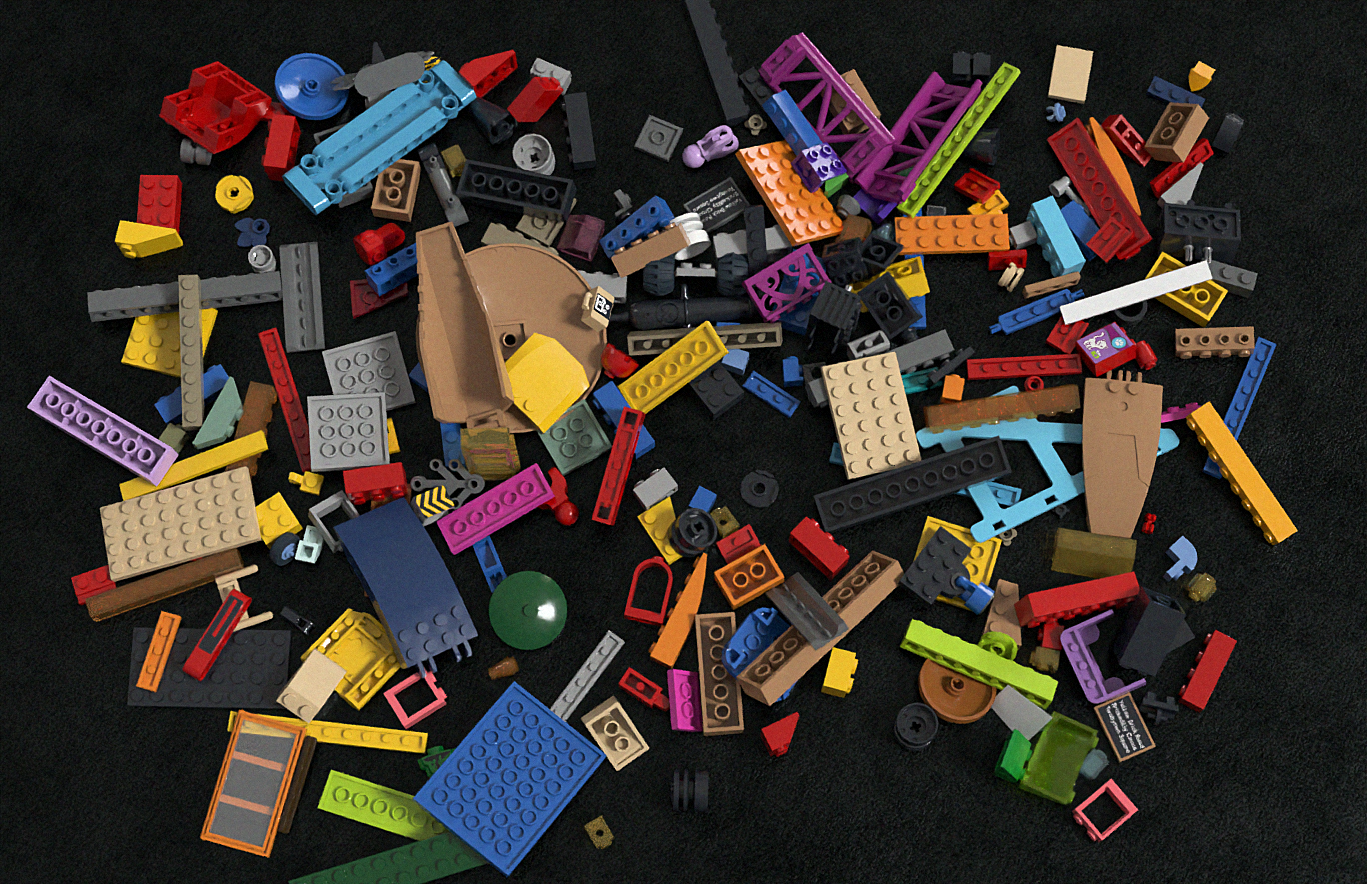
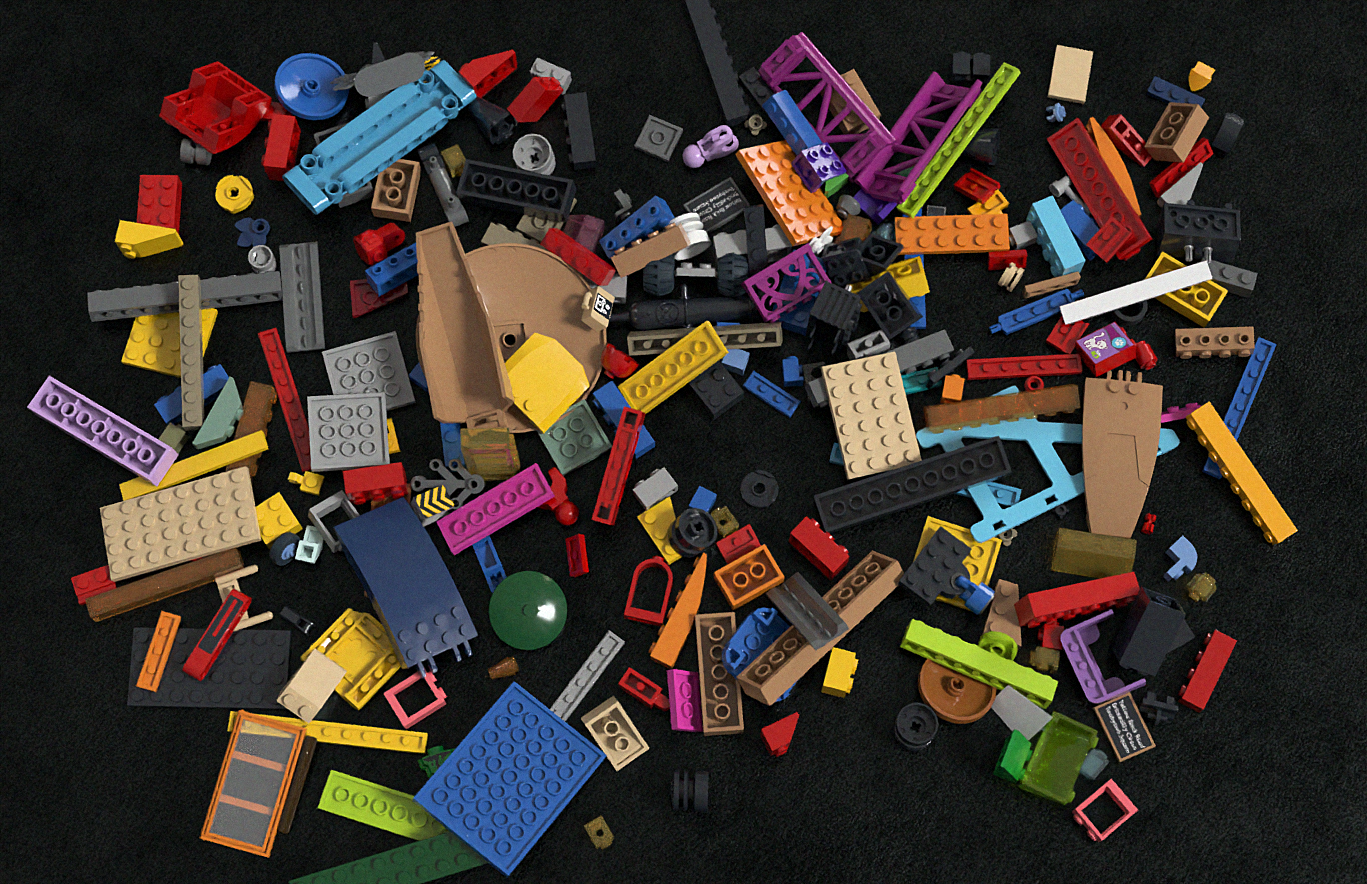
(577, 555): none -> red plate
(578, 256): none -> red brick
(817, 244): none -> white plate

